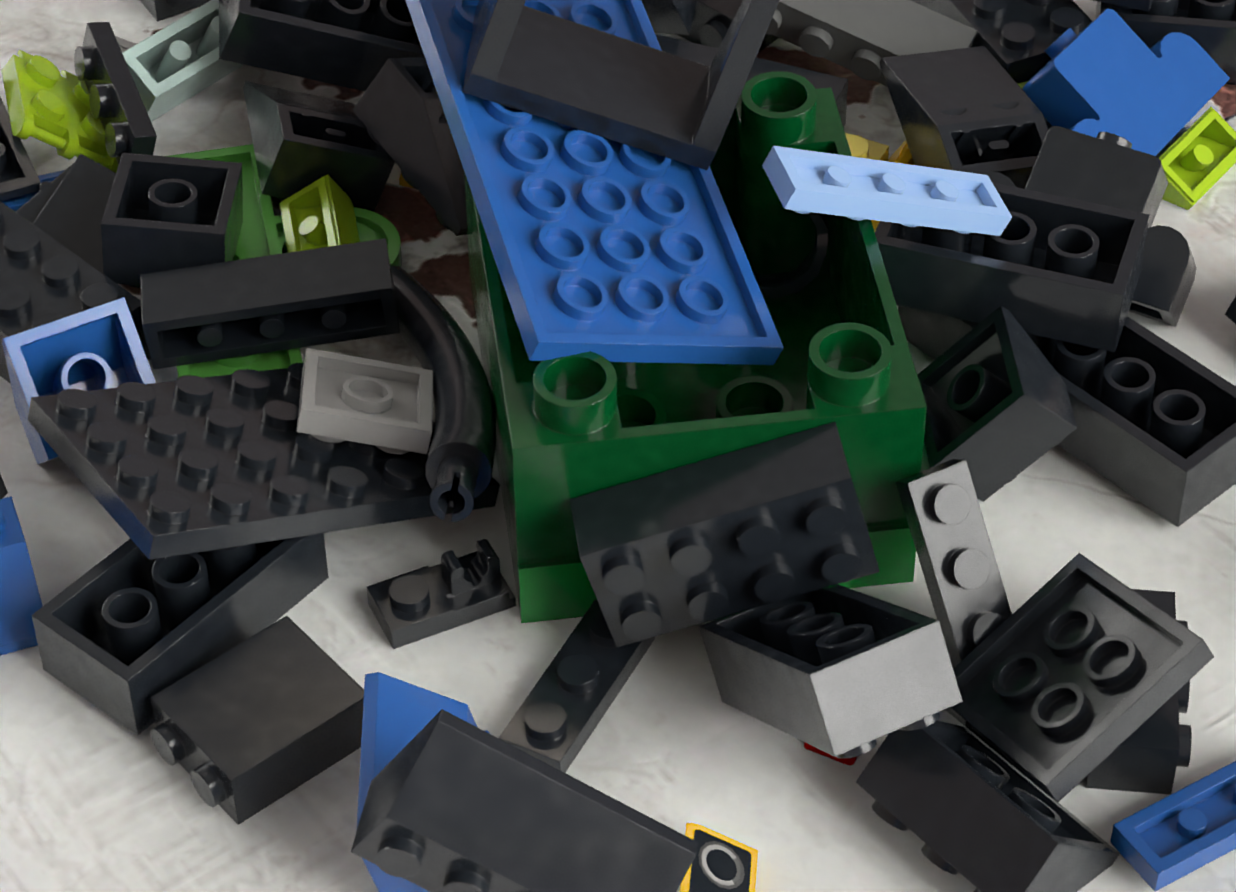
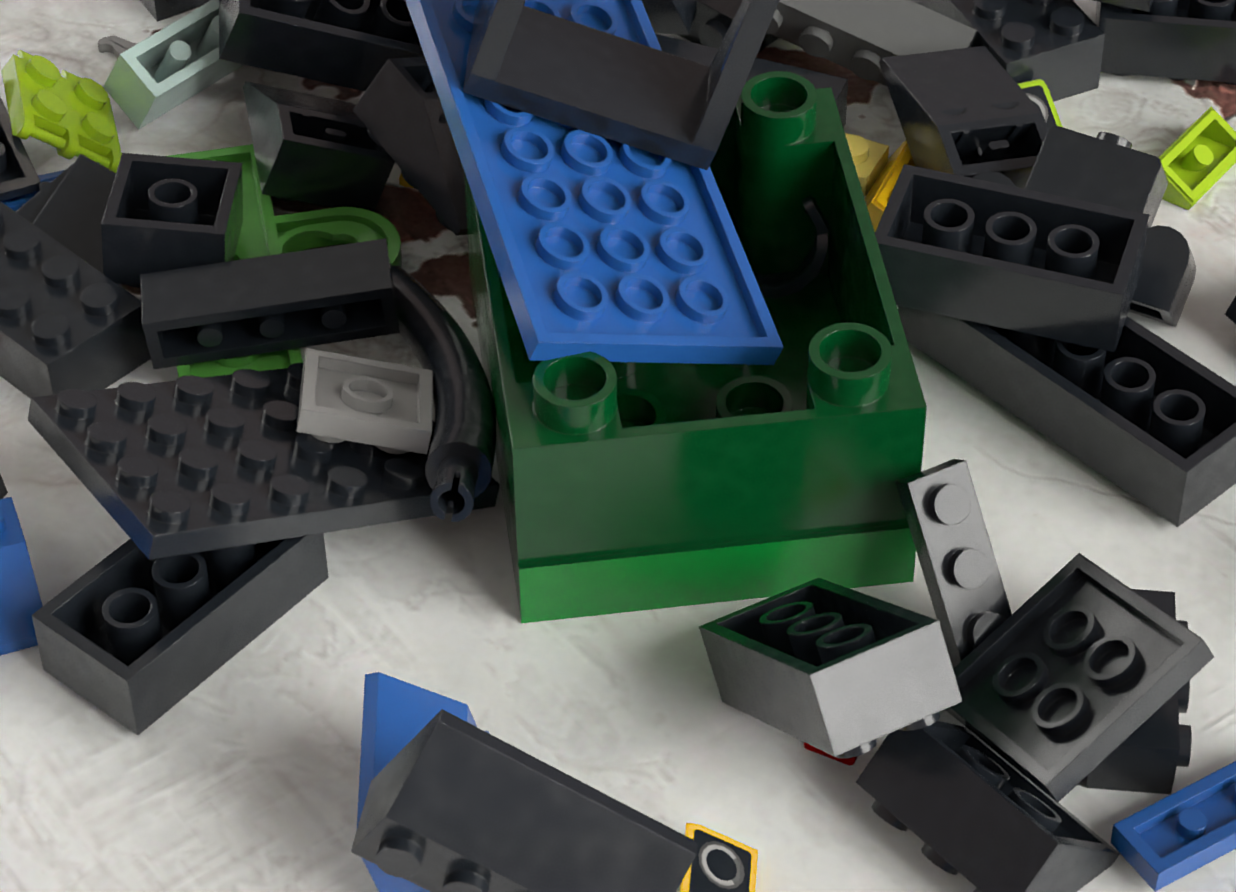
(75, 352): blue slope -> none
(113, 93): black plate -> none
(259, 720): black brick -> none
(318, 217): lime slope -> none
(440, 596): black plate -> none
(574, 692): black plate -> none
(723, 535): black brick -> none
(885, 191): light blue plate -> none
(994, 403): black slope -> none
(1120, 86): blue brick -> none

